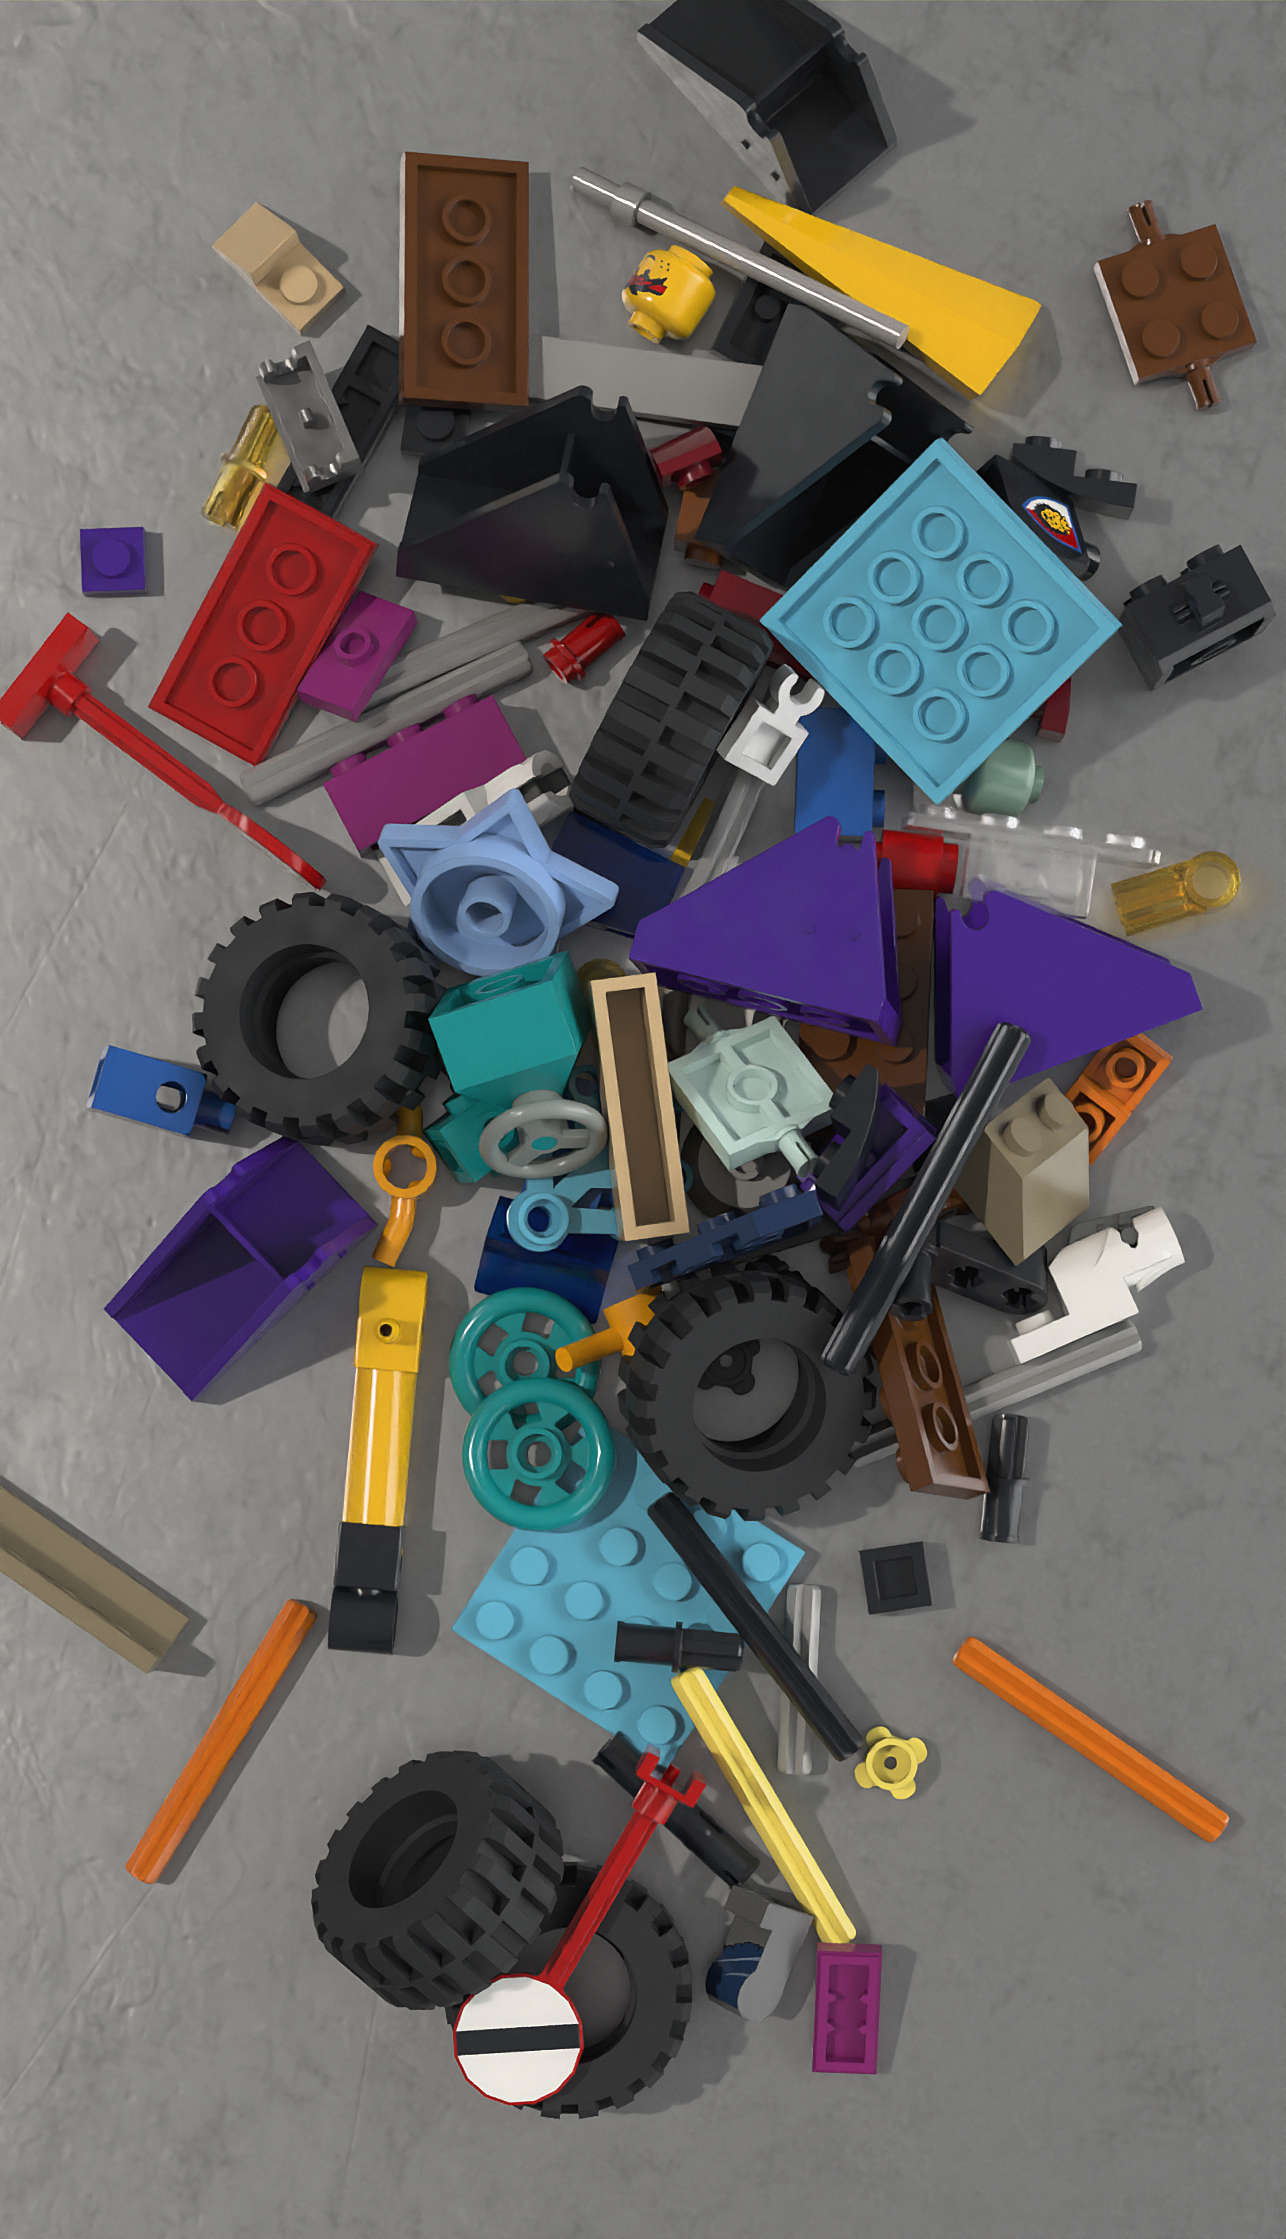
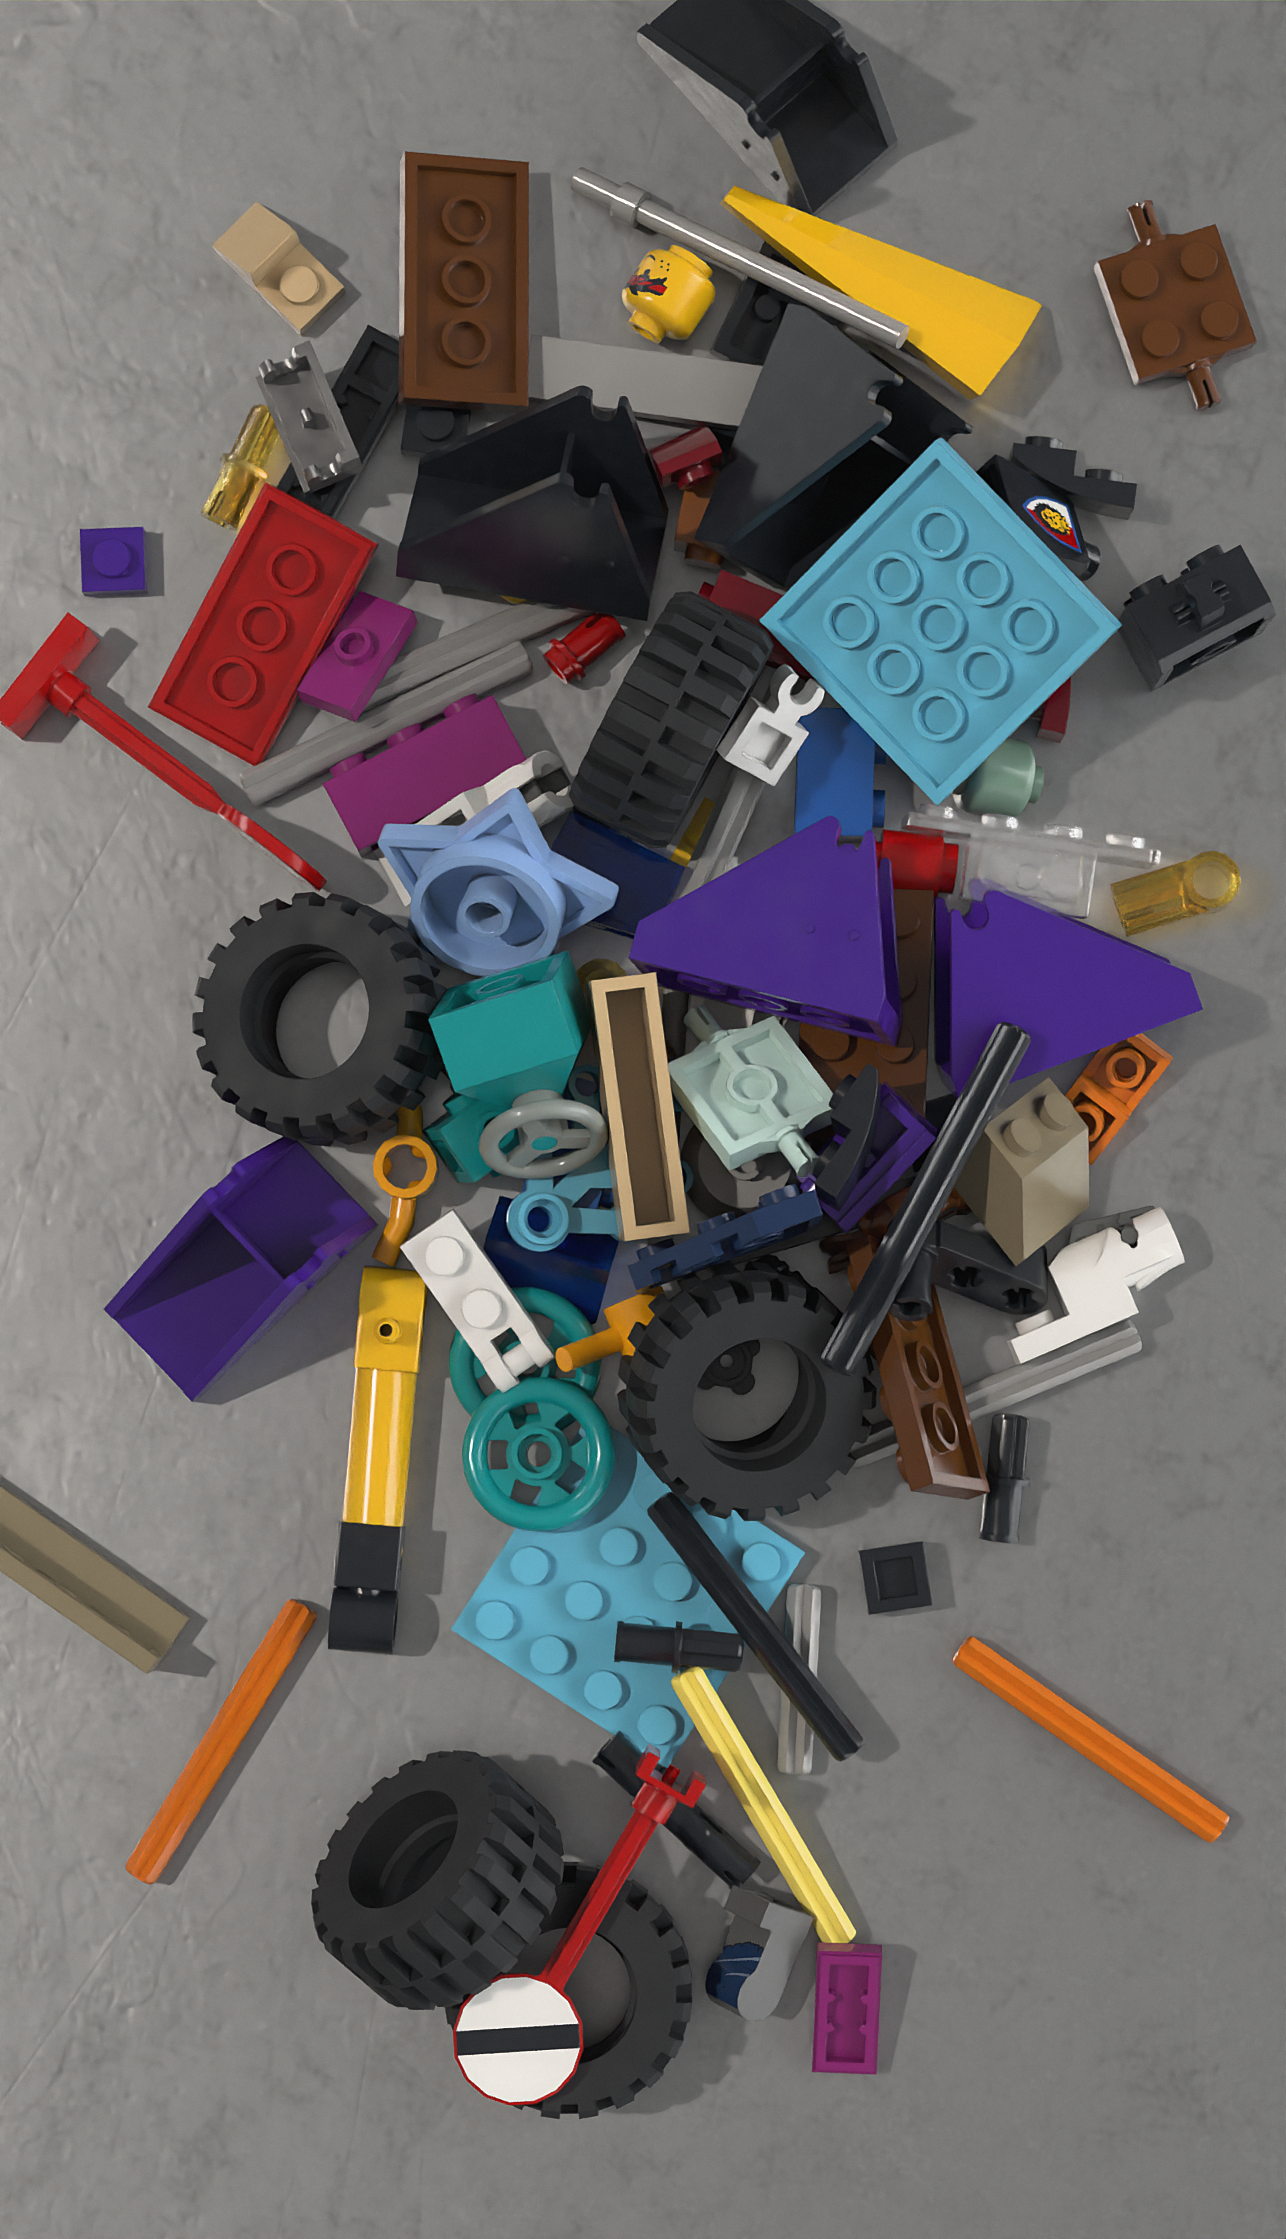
(128, 1086): blue torso -> none
(476, 1298): none -> white plate
(883, 1745): light yellow plate -> none

